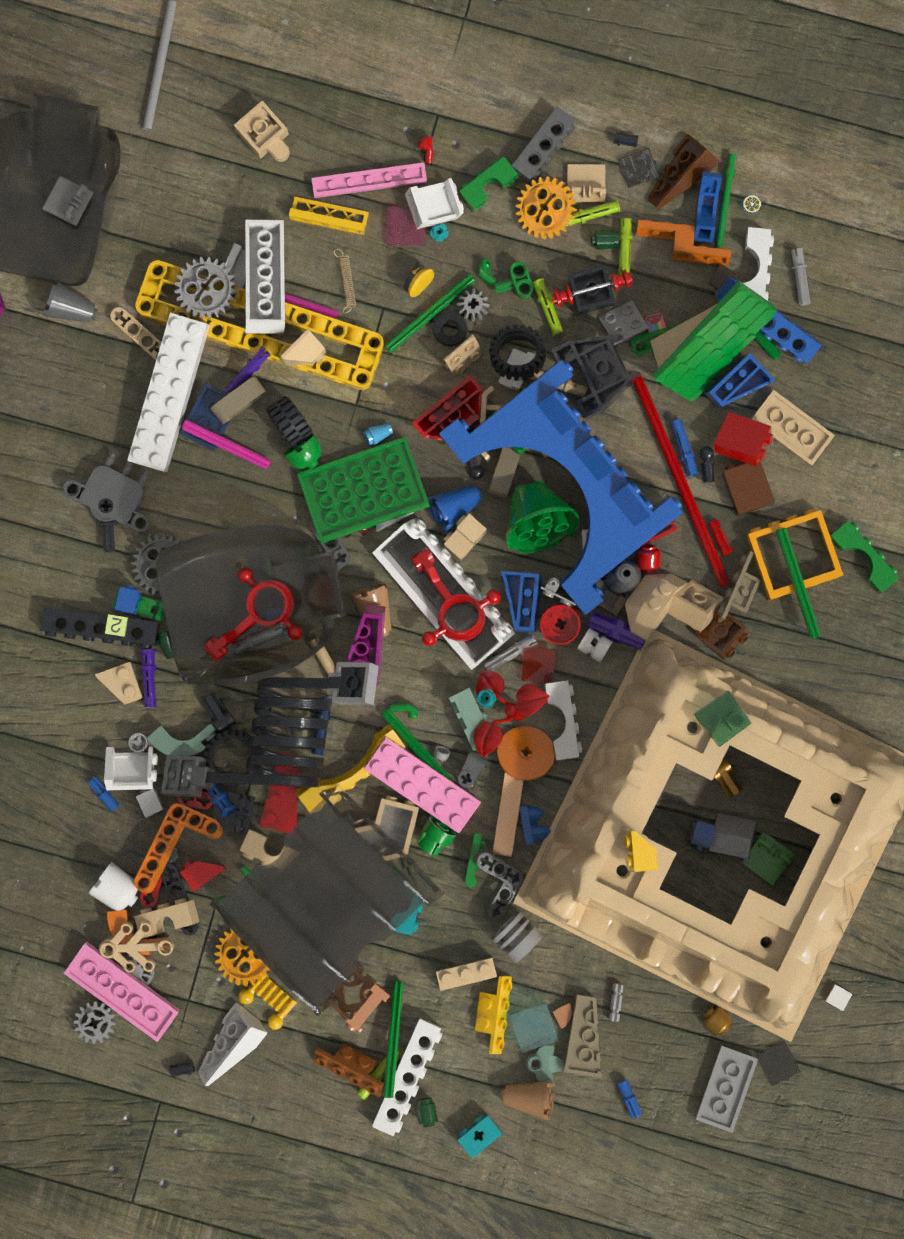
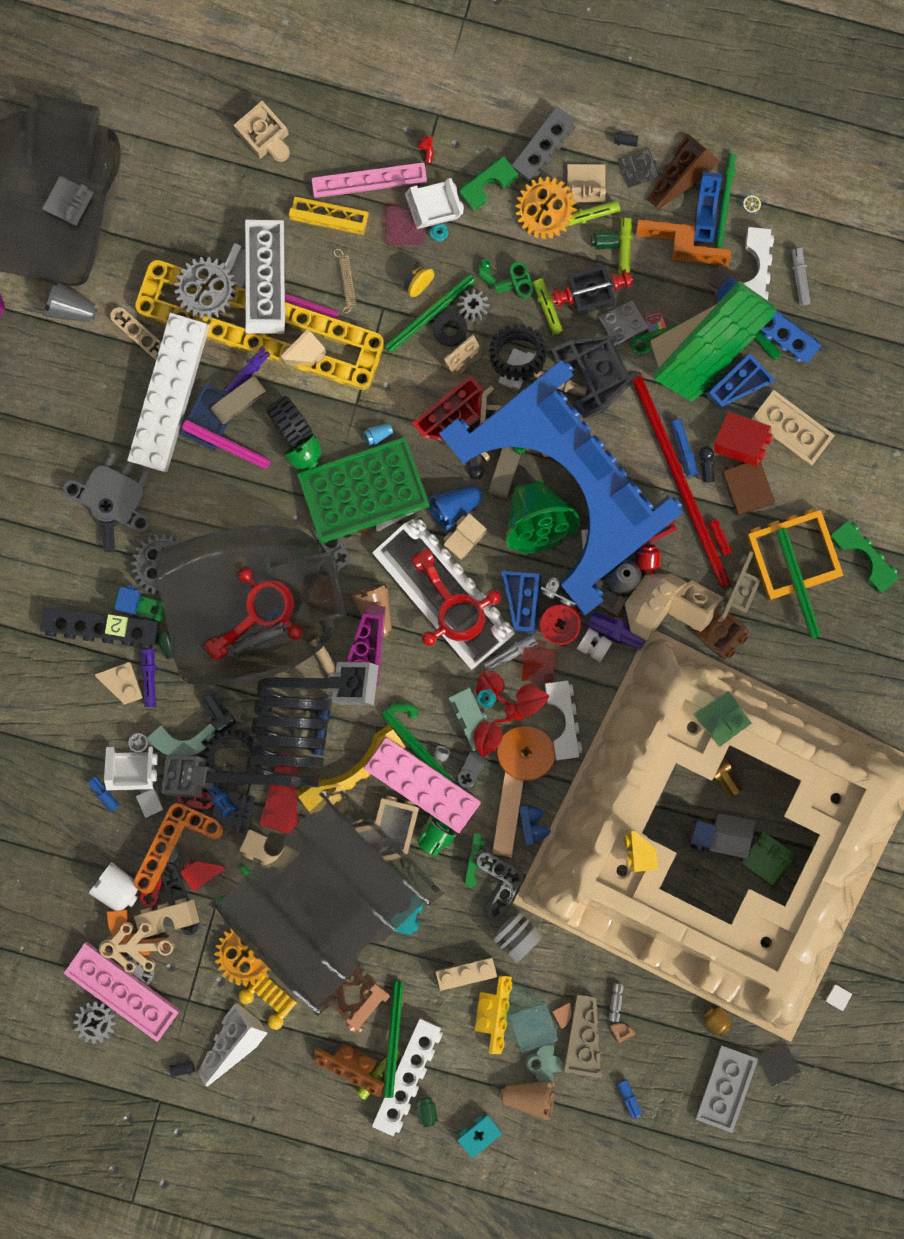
(159, 65): light grey piece -> none
(622, 1031): none -> medium nougat tile

